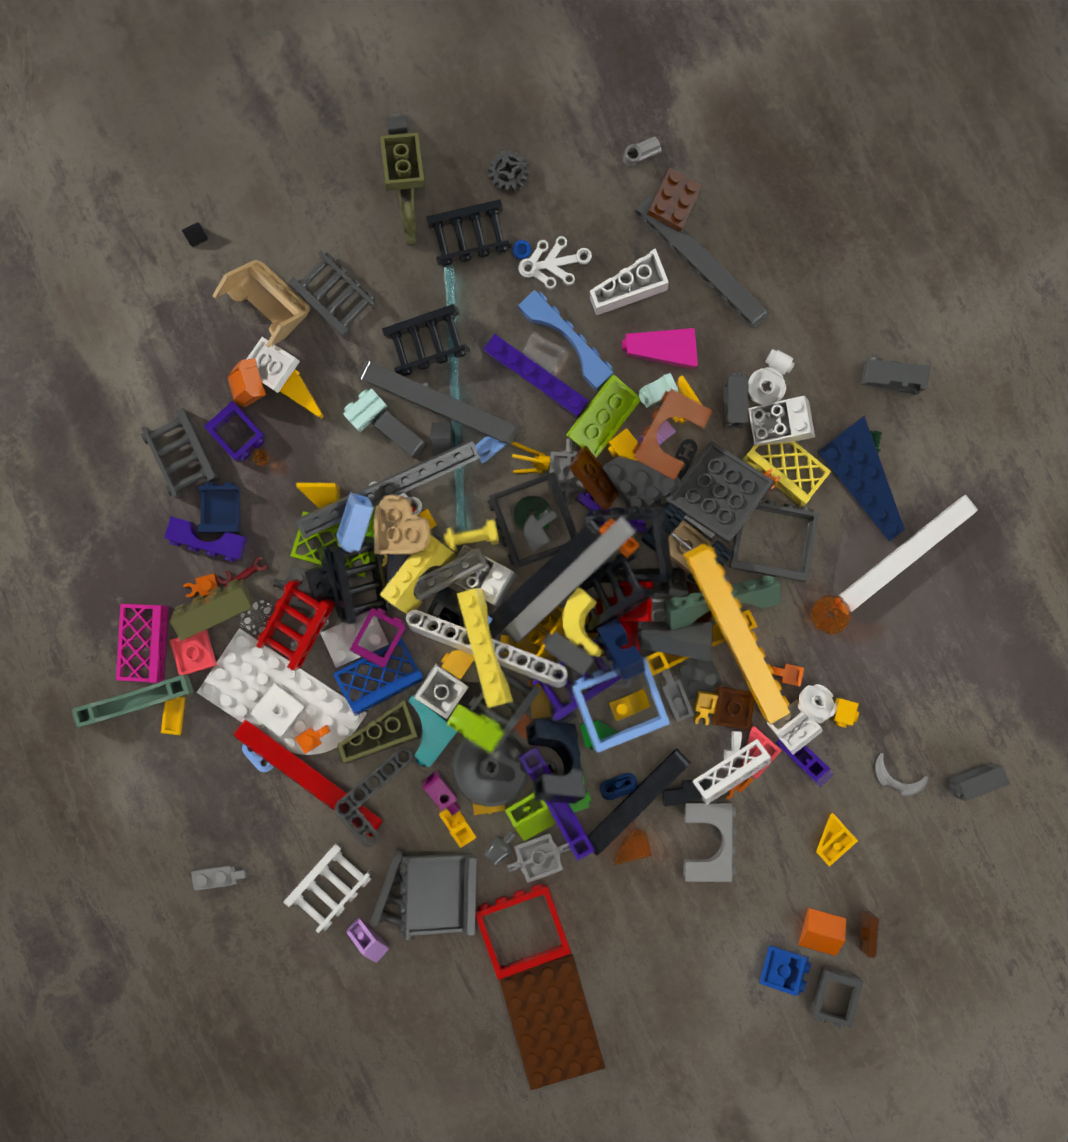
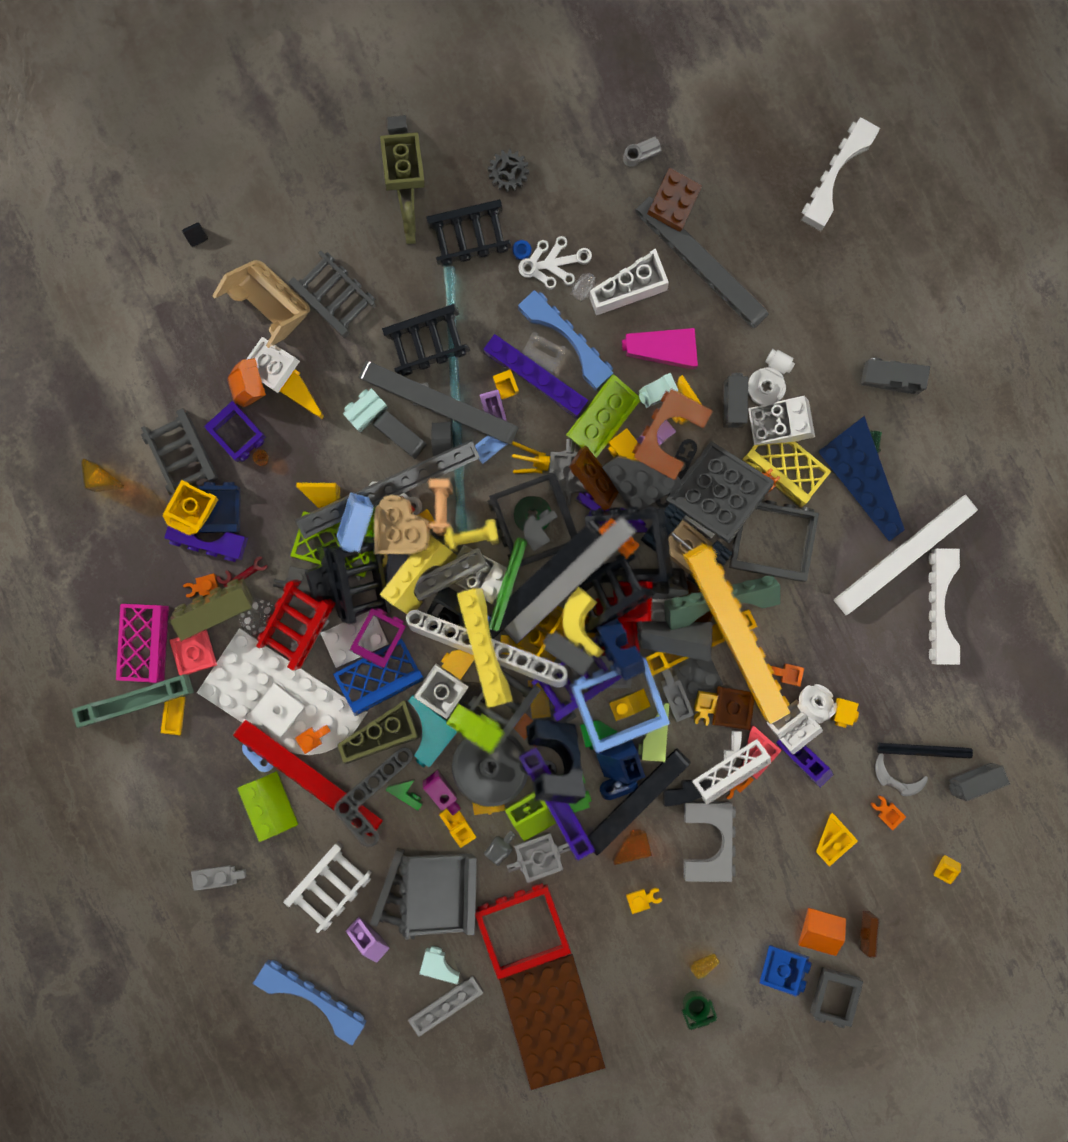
(97, 478): none -> clear yellow slope
(189, 508): none -> yellow slope
(268, 806): none -> lime slope
(278, 980): none -> medium blue arch
(400, 791): none -> green slope
(435, 966): none -> light aqua arch
(442, 489): none -> light nougat fence
(445, 1006): none -> light grey plate
(492, 404): none -> lavender slope
(506, 384): none -> yellow panel
(507, 584): none -> bright green axle
(582, 286): none -> clear brick
(621, 763): none -> dark blue slope
(640, 900): none -> yellow plate
(654, 742): none -> yellowish green slope
(698, 1009): none -> dark green piece
(704, 966): none -> clear yellow cone
(836, 605): clear orange plate -> none
(859, 141): none -> white arch
(889, 814): none -> orange plate
(924, 750): none -> black axle
(943, 567): none -> white arch
(948, 869): none -> yellow slope

